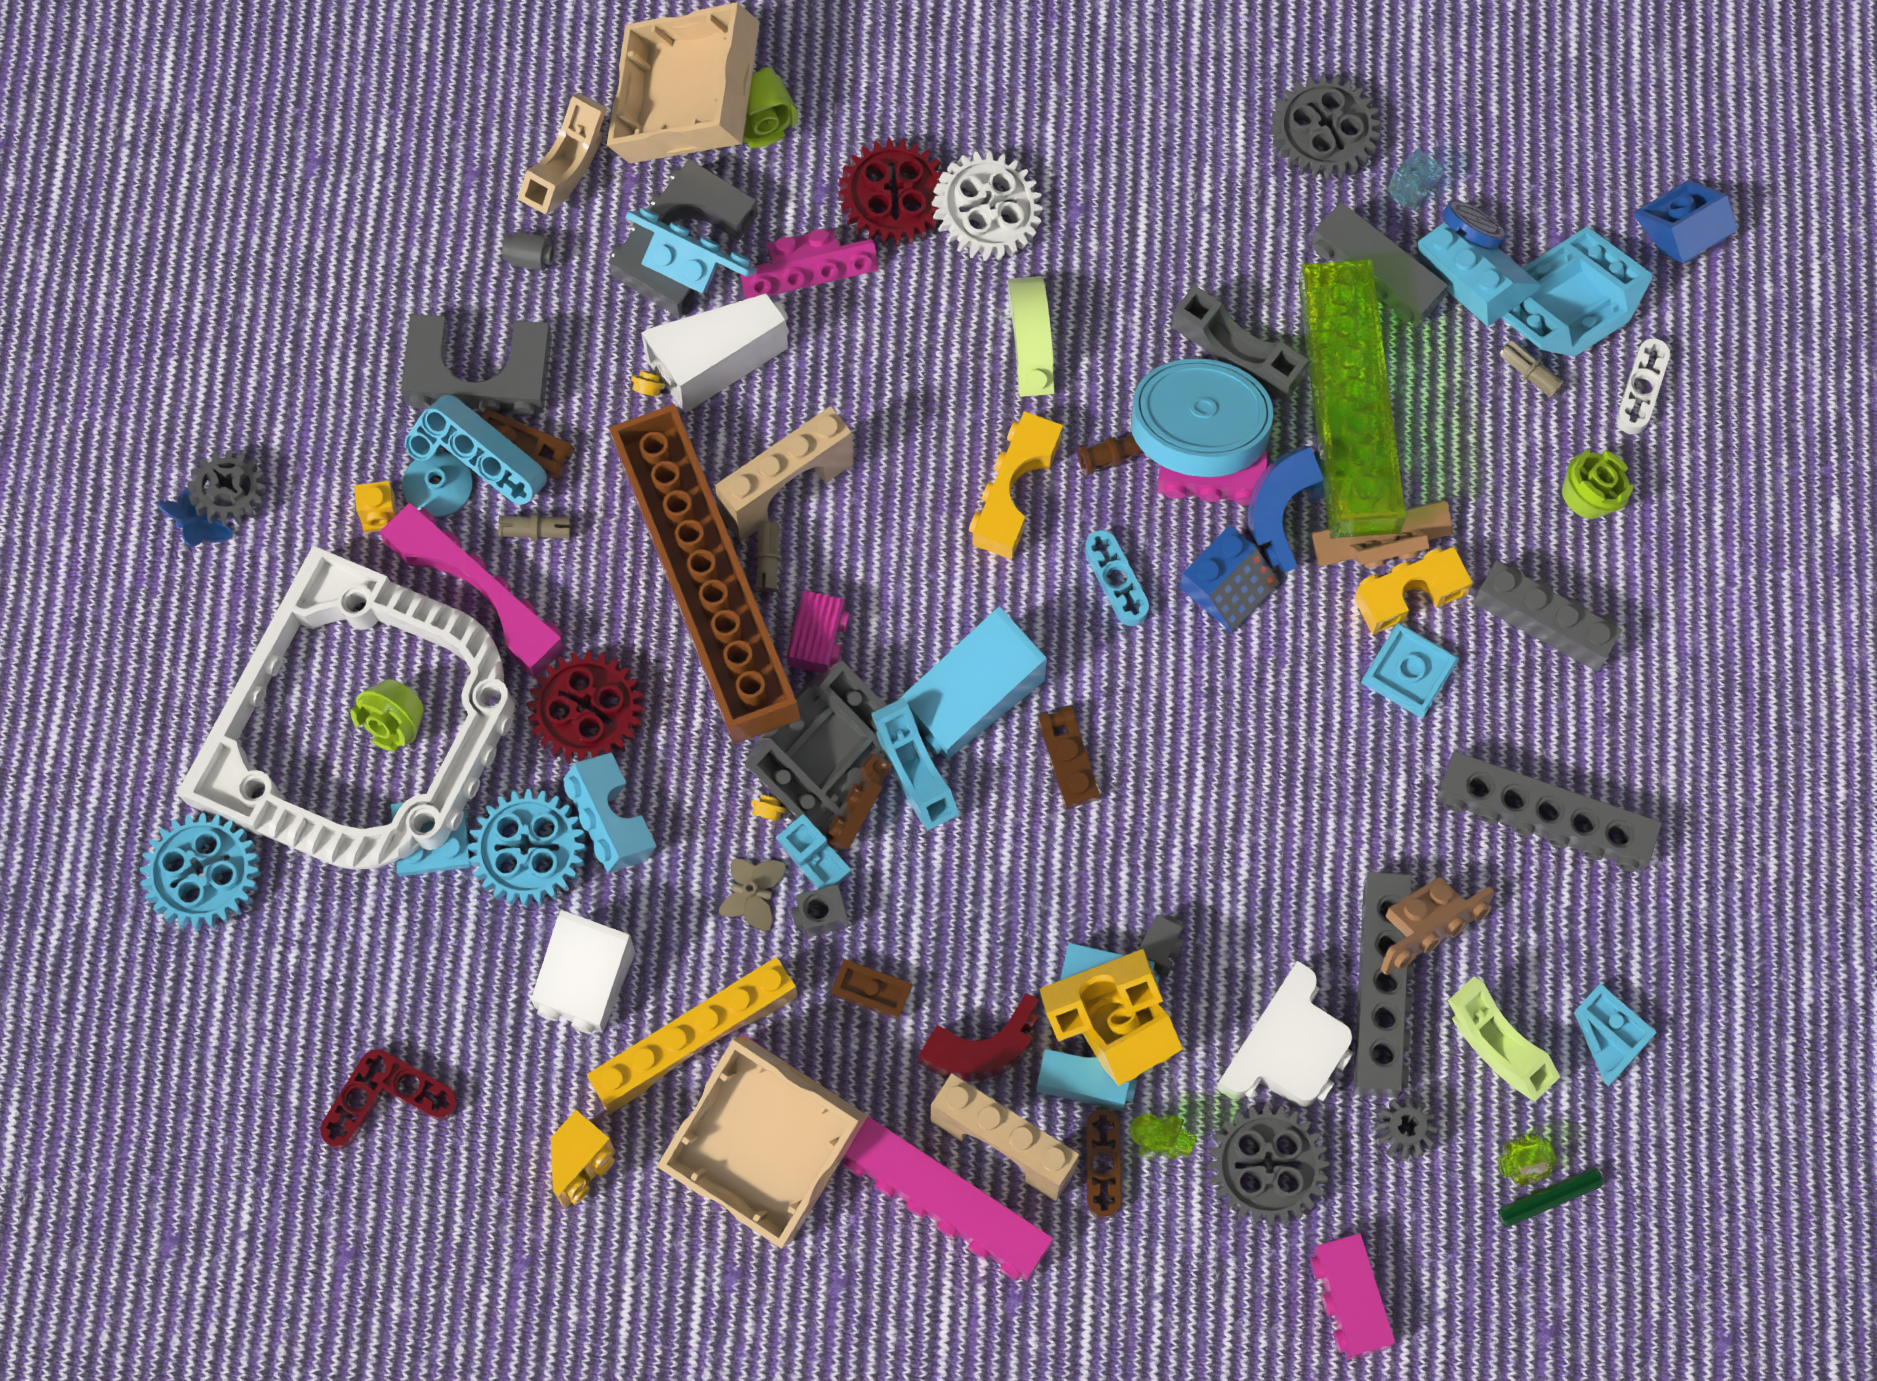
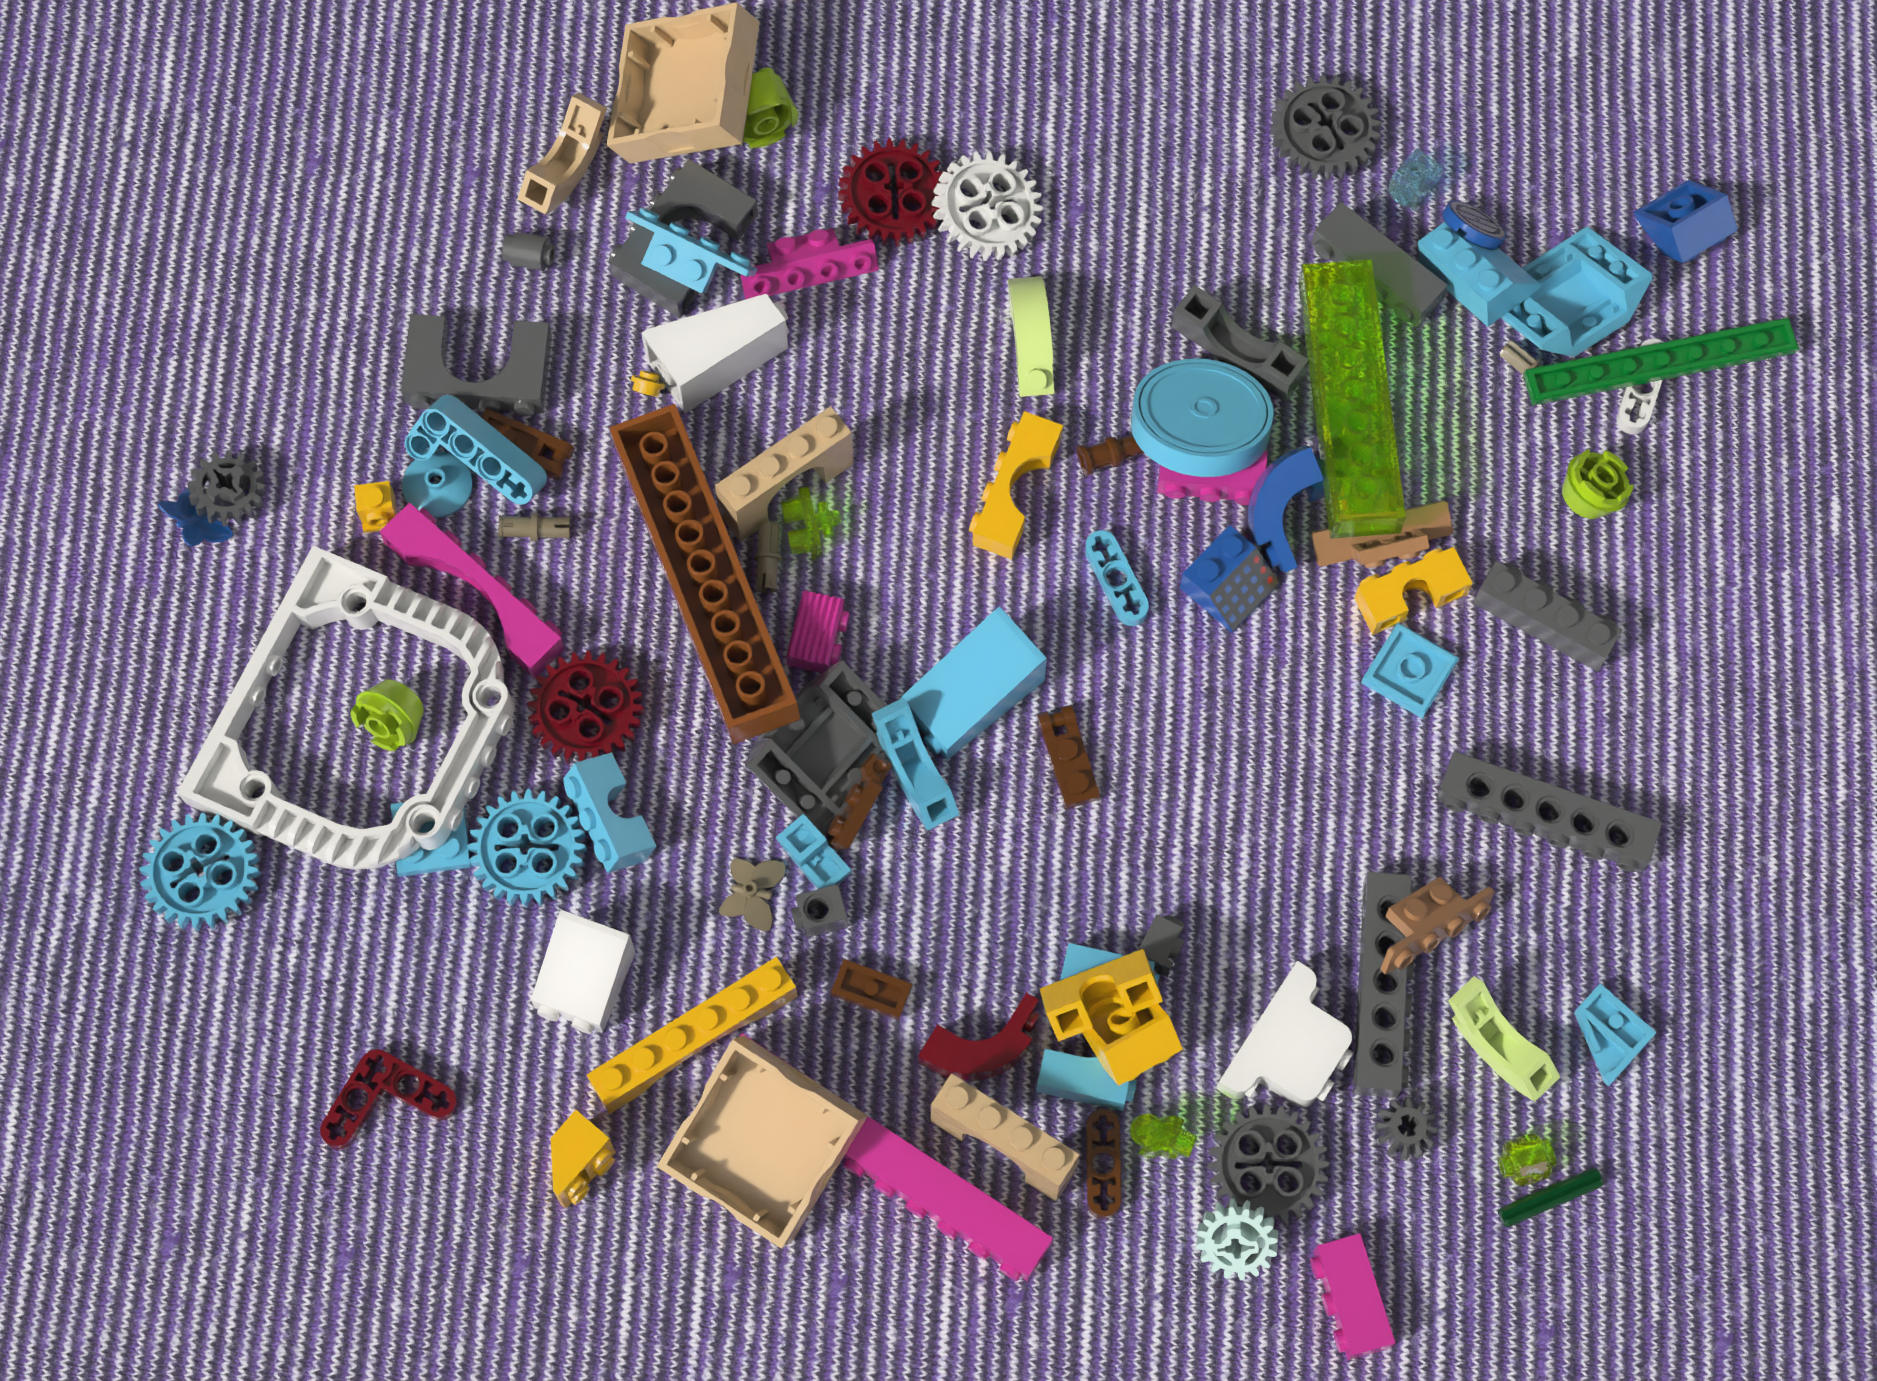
(768, 808): yellow plate -> none
(801, 508): none -> clear neon green hips
(1233, 1255): none -> light aqua gear
(1660, 361): none -> green tile

